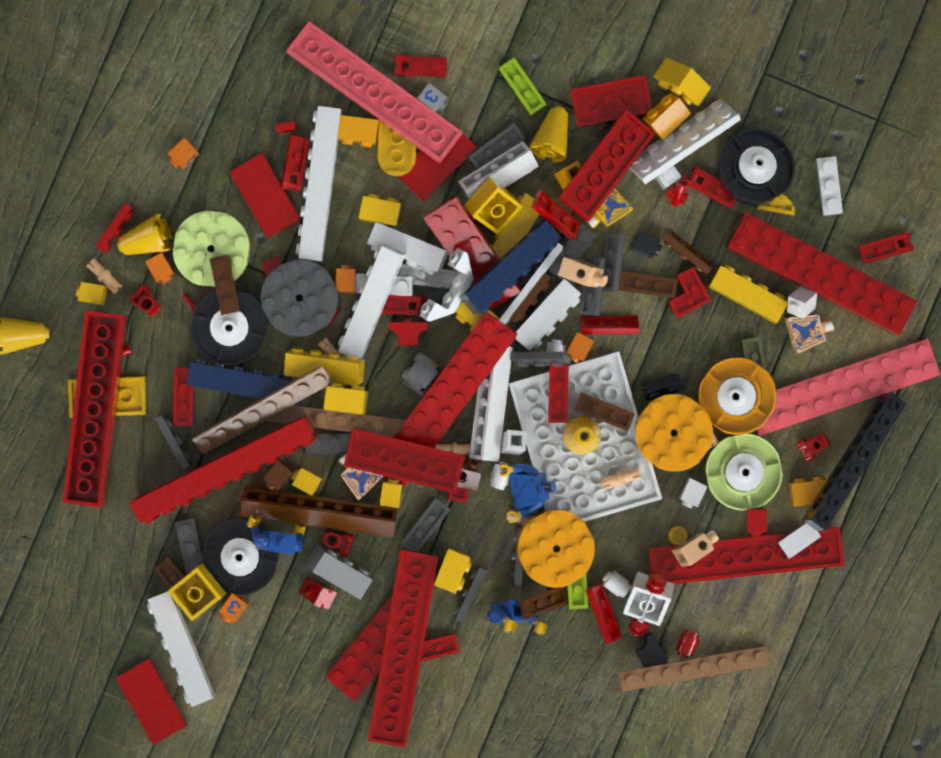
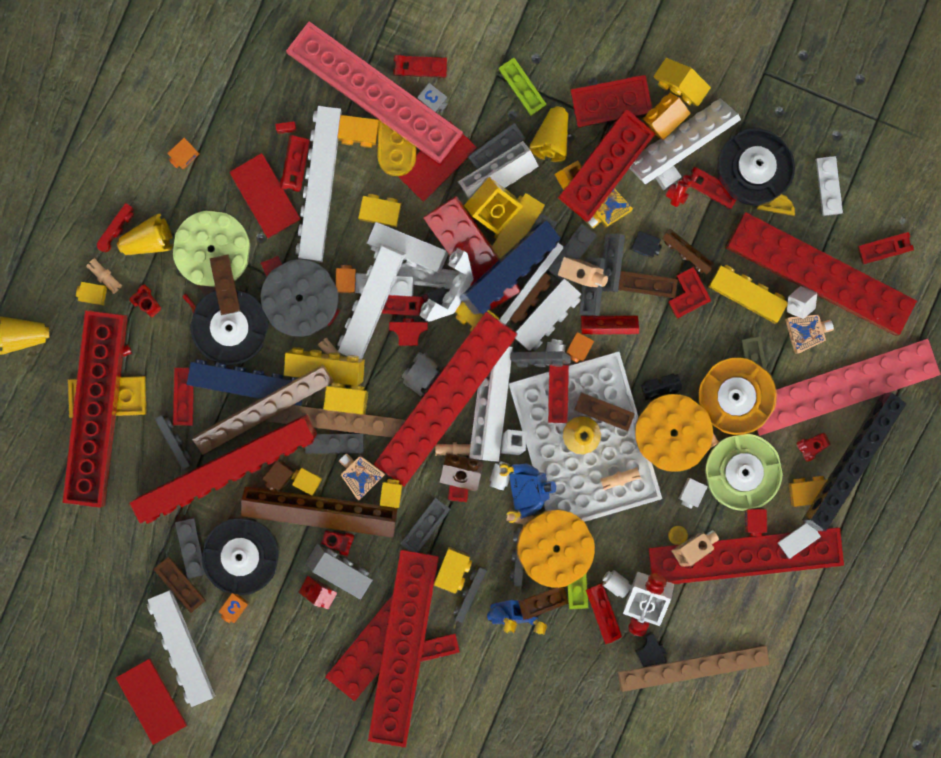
(160, 268): orange brick -> none
(197, 592): yellow brick -> none
(276, 541): blue torso -> none
(404, 461): red plate -> none
(556, 215): red plate -> none
(687, 644): red brick -> none

